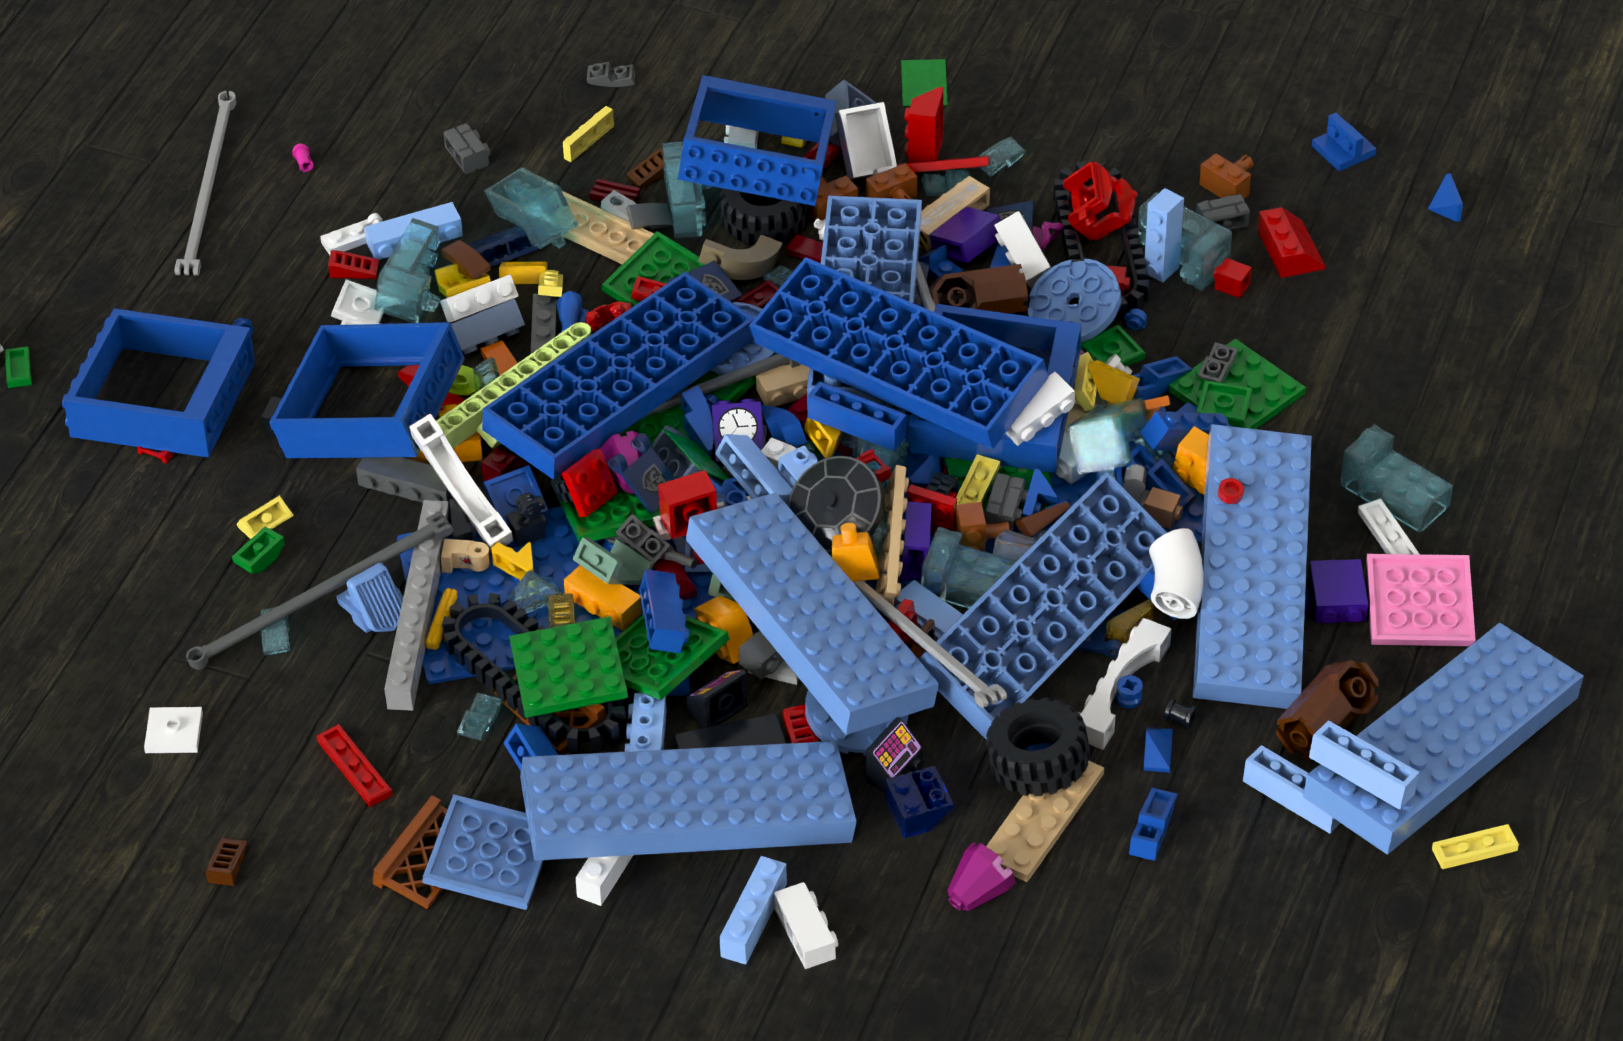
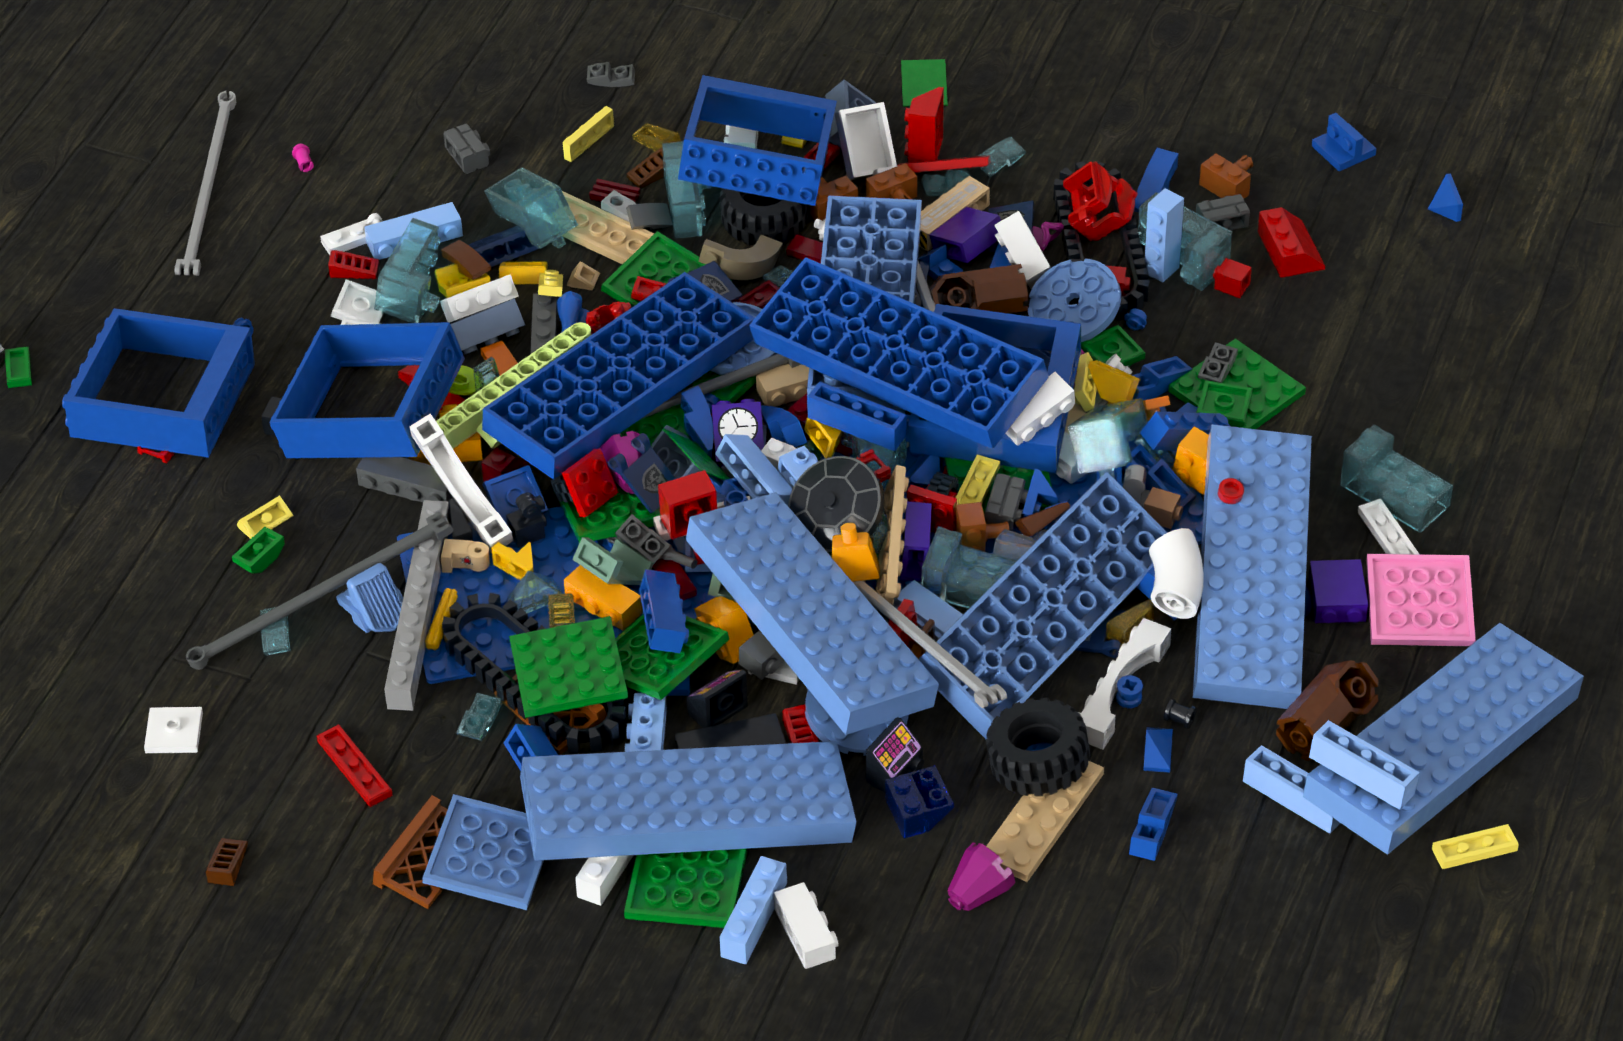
(583, 277): none -> tan slope
(656, 138): none -> clear yellow slope
(686, 887): none -> green plate
(1157, 175): none -> blue slope

